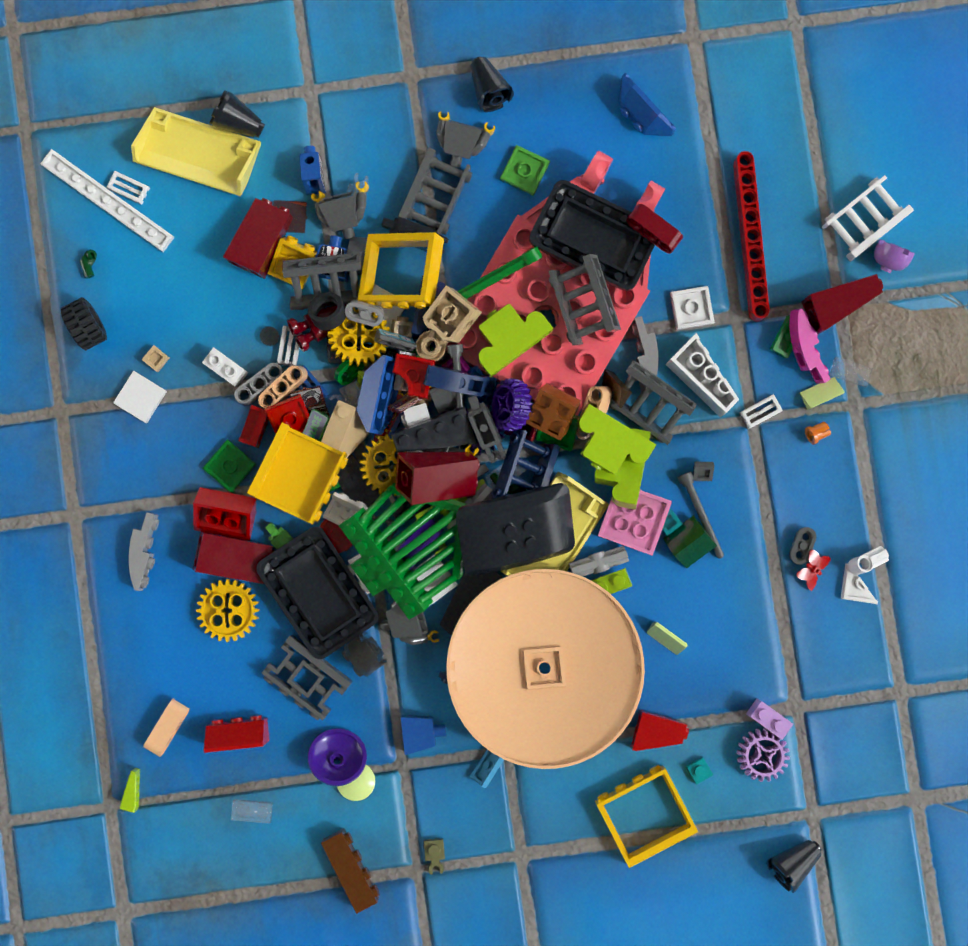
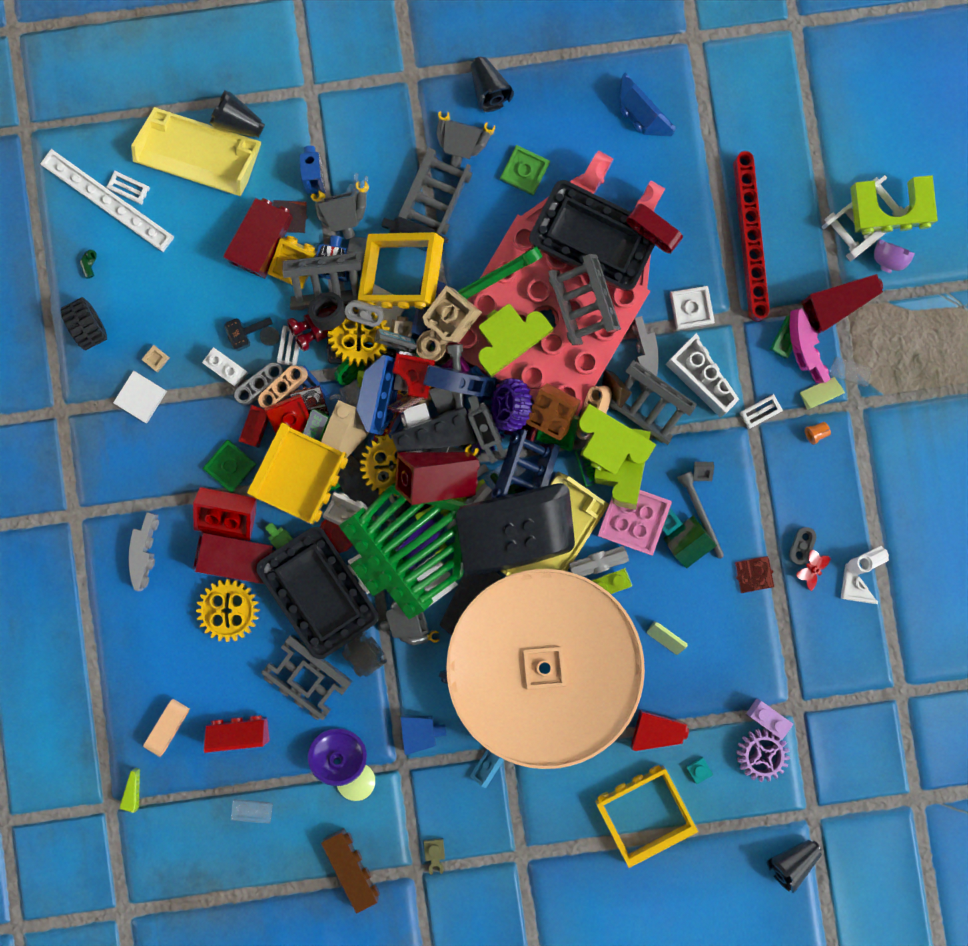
(238, 334): none -> black piece
(586, 470): none -> slope
(754, 574): none -> clear red piece
(870, 218): none -> lime arch

